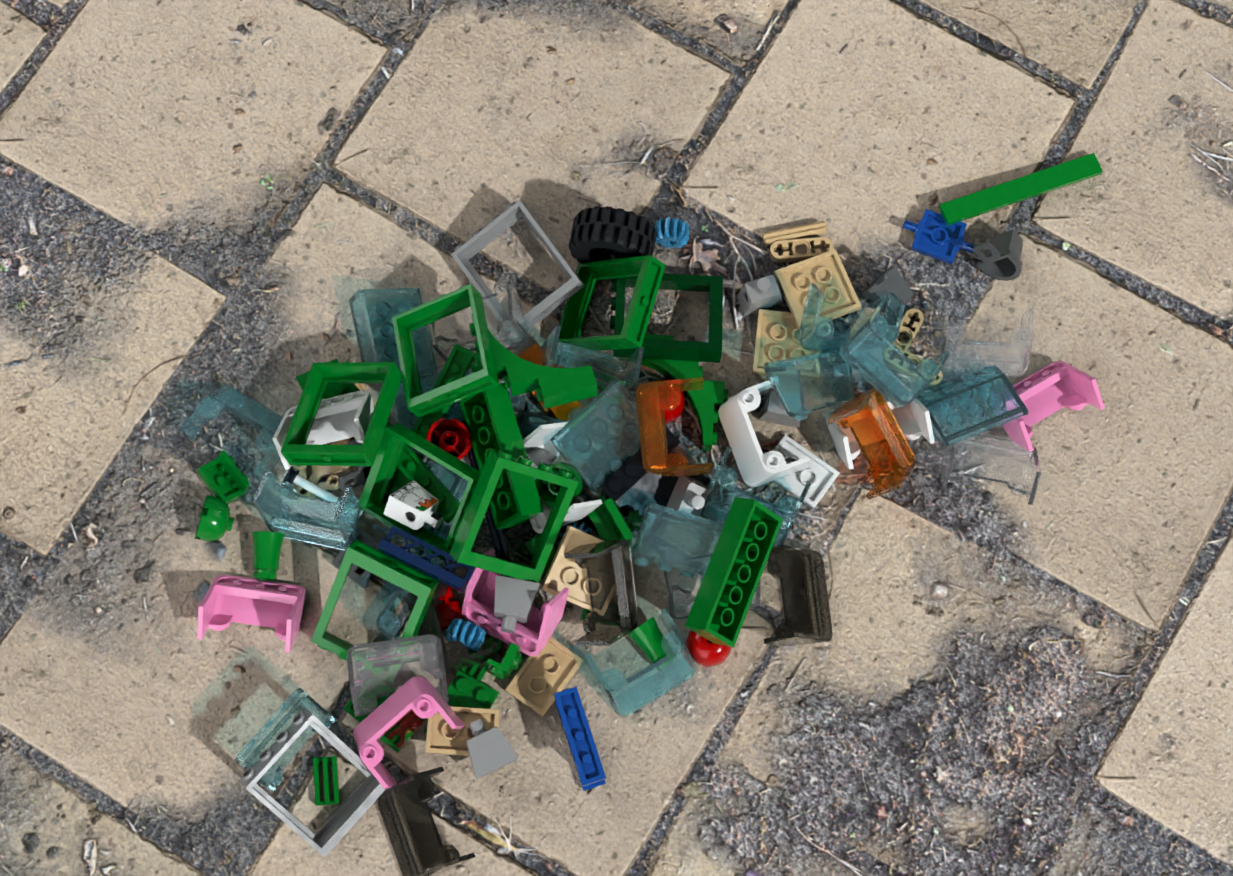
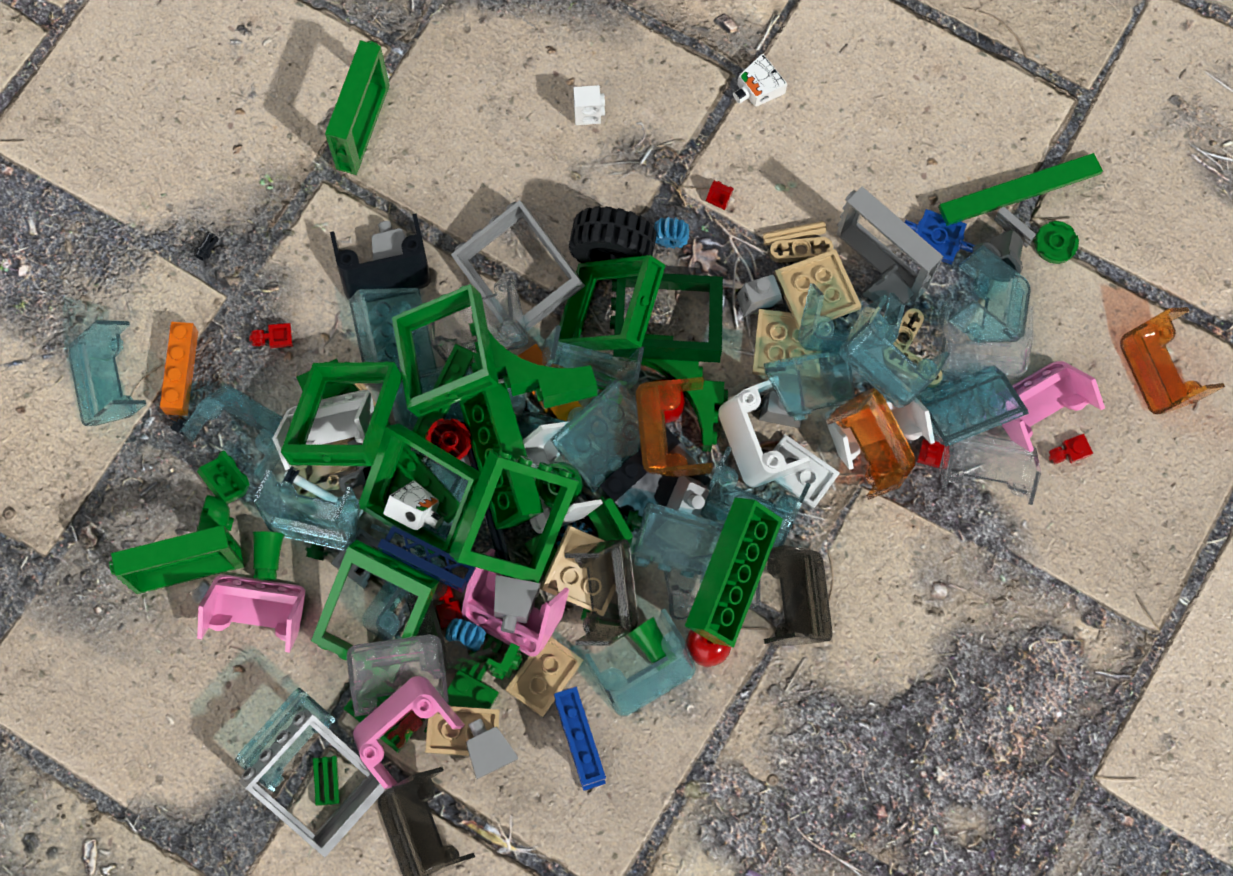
(97, 374): none -> clear light blue windscreen
(177, 560): none -> green window
(178, 424): none -> black plate
(179, 369): none -> orange brick
(203, 251): none -> black pin
(278, 336): none -> red plate
(316, 552): none -> dark green plate
(357, 107): none -> green window
(387, 242): none -> light grey torso
(393, 272): none -> black windscreen
(588, 105): none -> white brick
(719, 194): none -> red tile
(760, 83): none -> white torso
(893, 228): none -> light grey window
(930, 453): none -> red tile
(1005, 299): none -> clear light blue windscreen
(1011, 222): none -> light grey tile
(1056, 242): none -> green tile
(1075, 448): none -> red plate
(1154, 368): none -> clear orange windscreen

